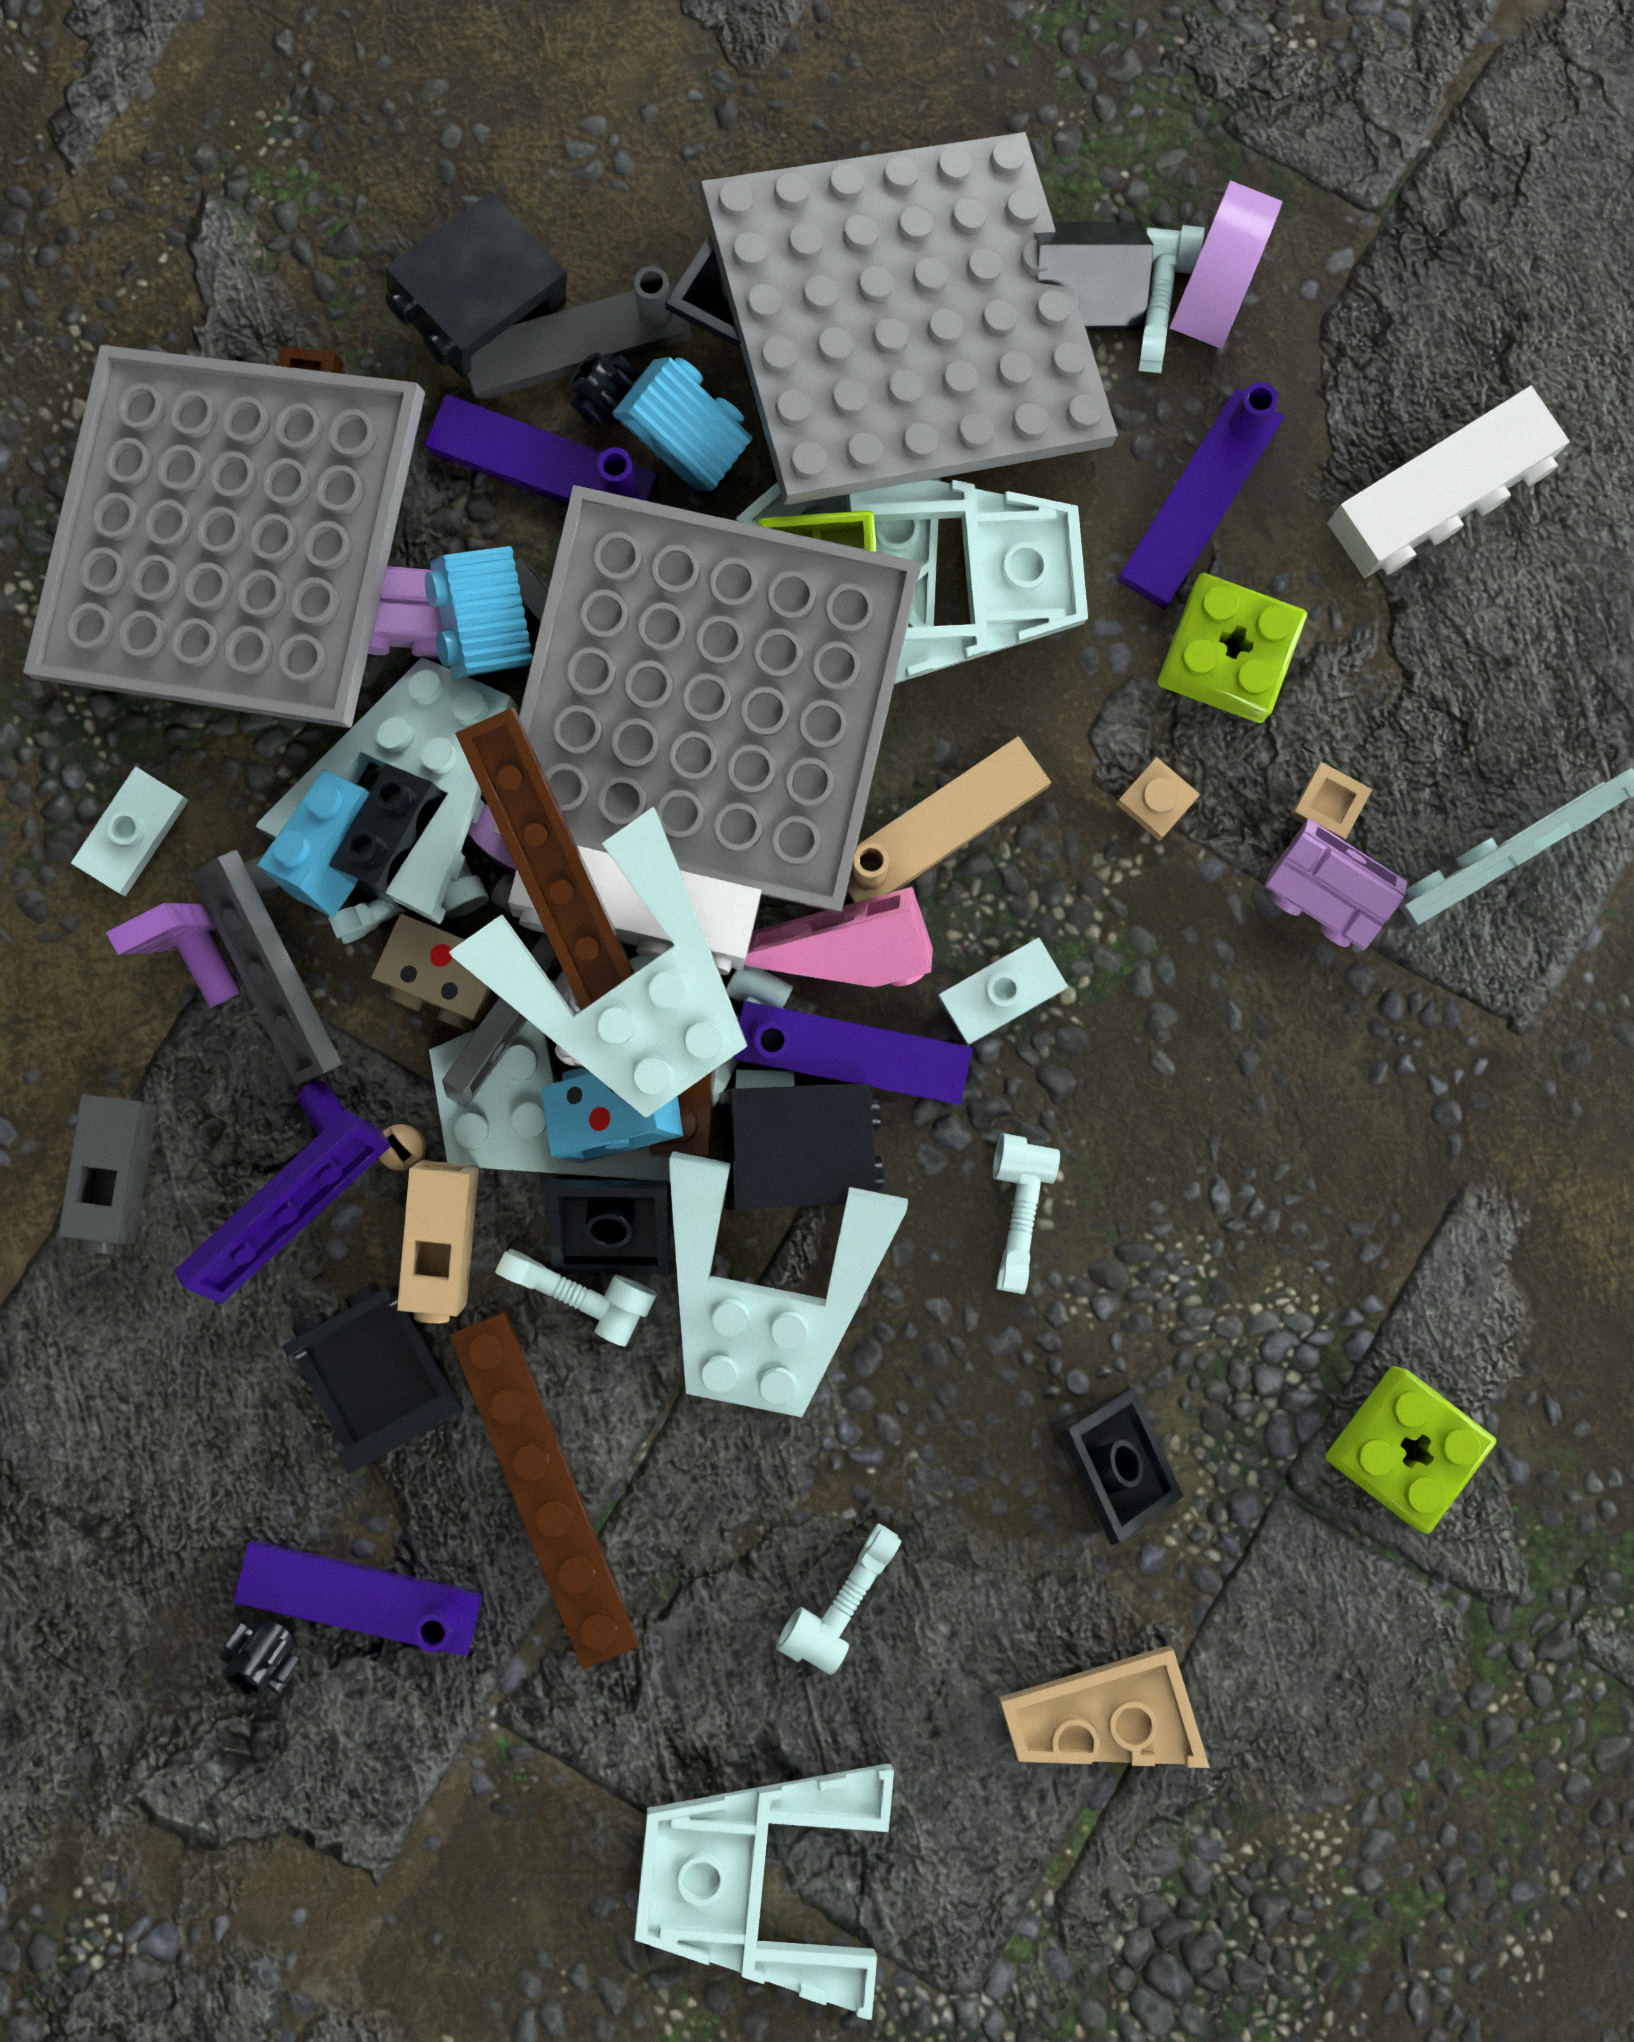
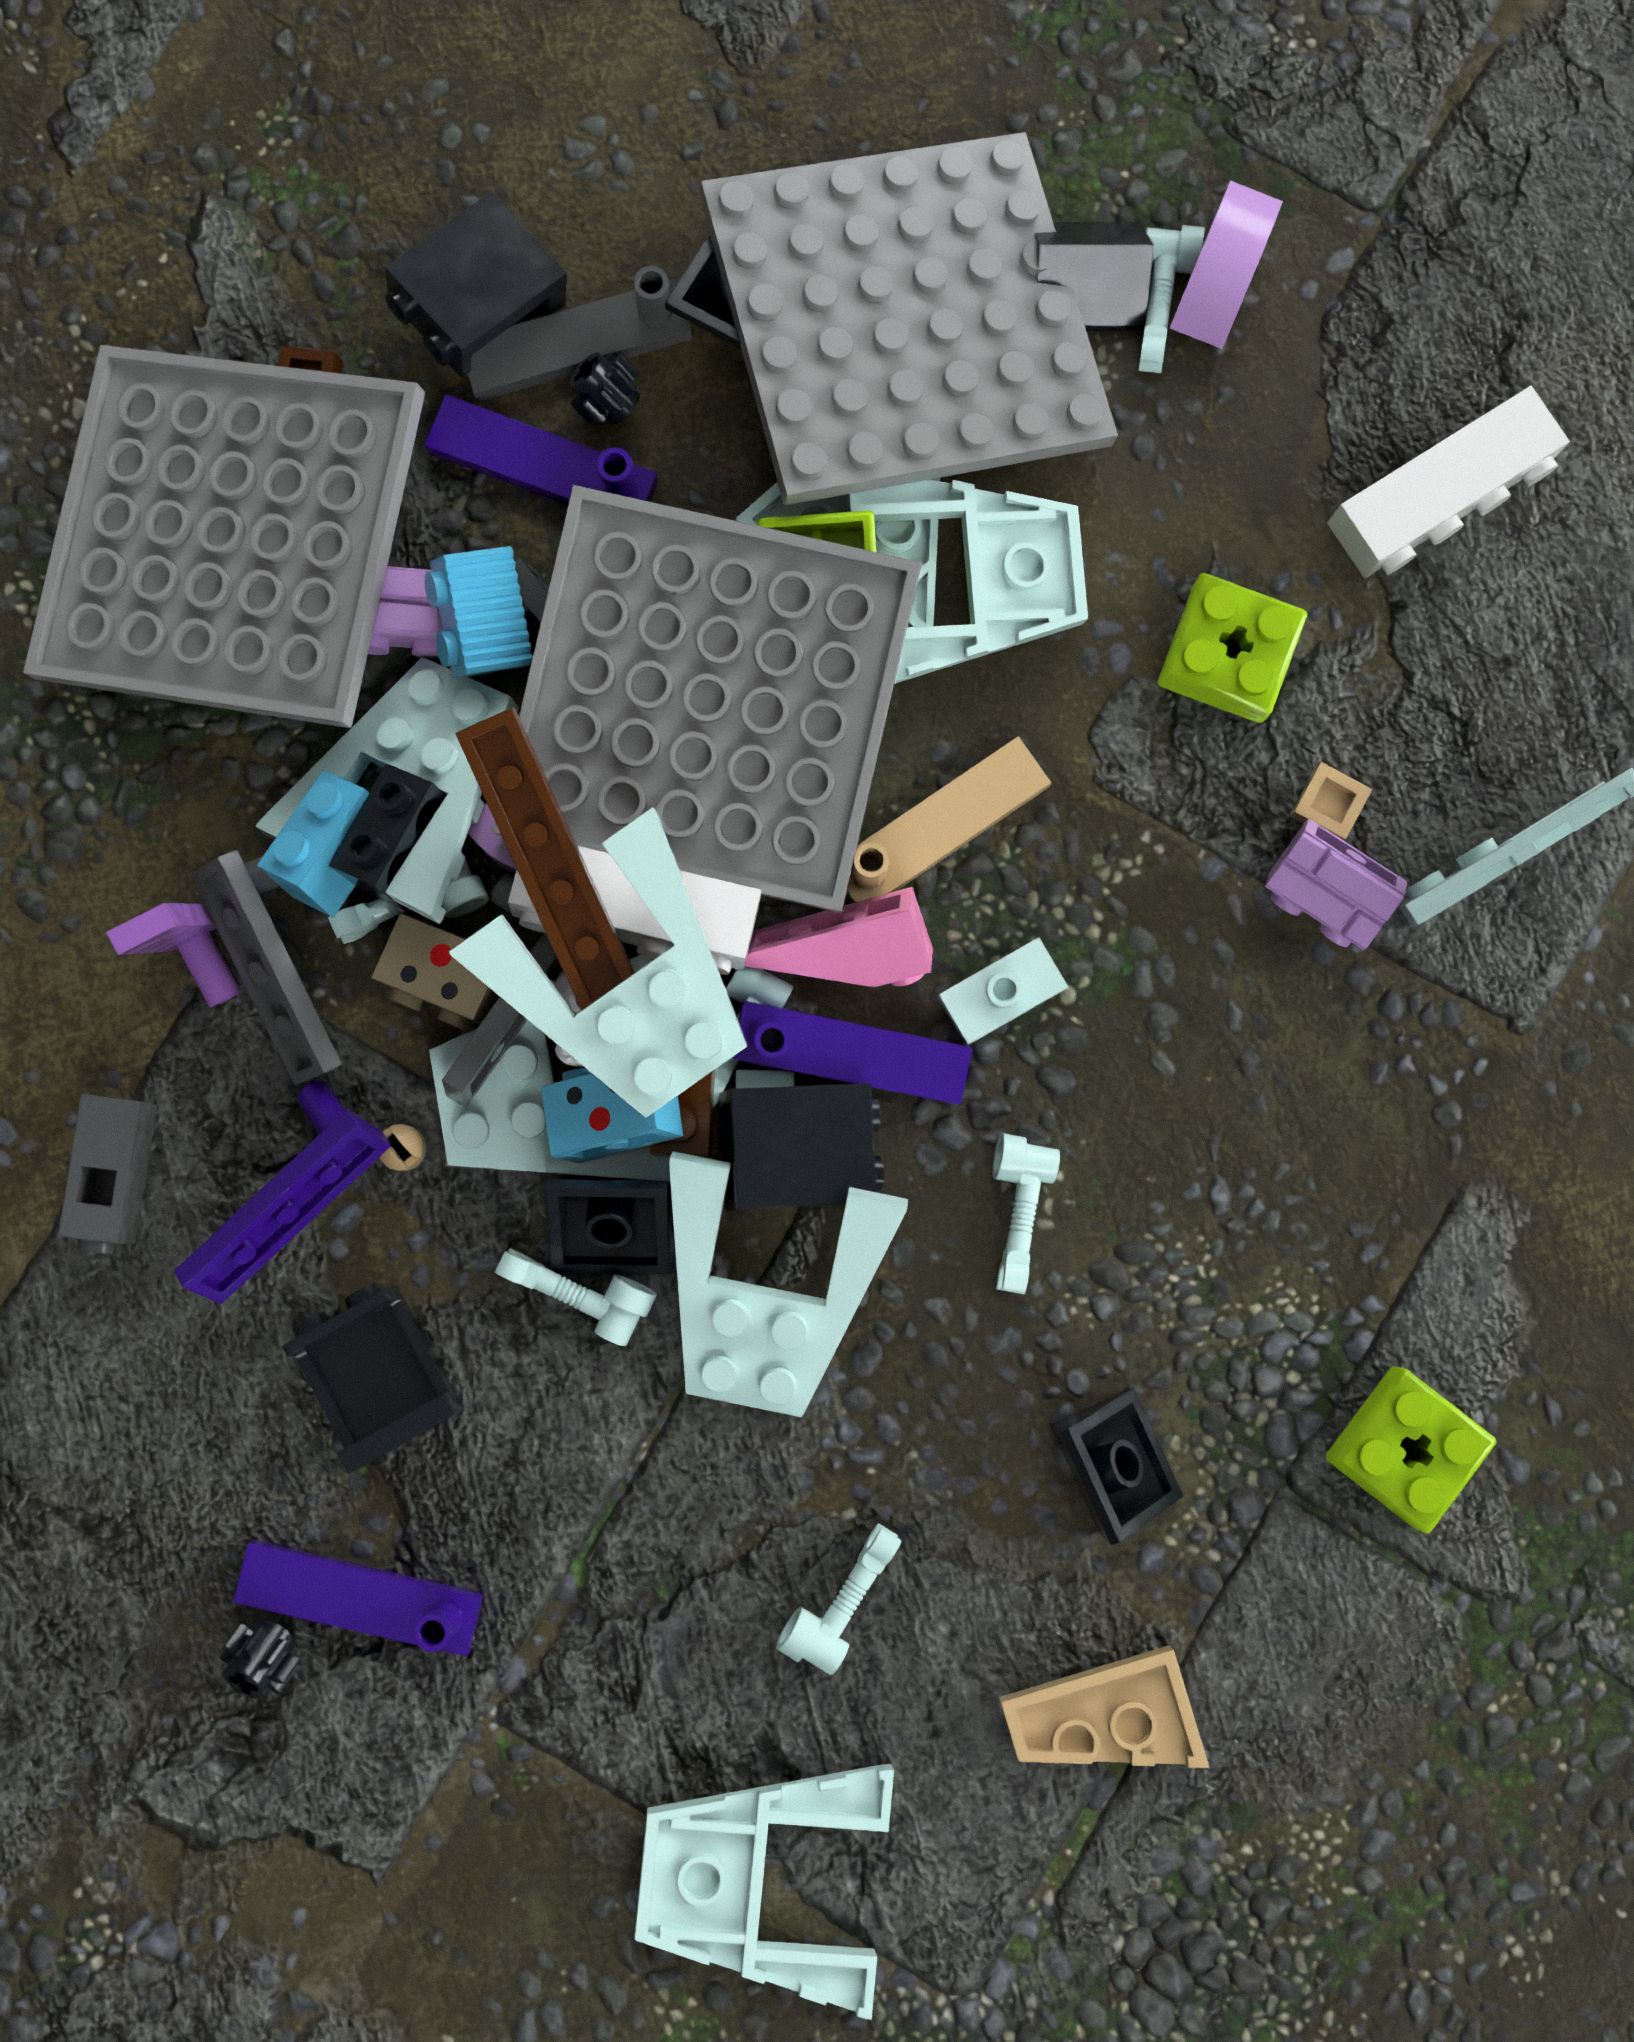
(130, 831): light aqua plate -> none
(437, 1240): tan brick -> none
(544, 1490): reddish brown plate -> none
(684, 423): medium azure brick -> none
(1158, 799): tan plate -> none
(1203, 494): dark purple piece -> none

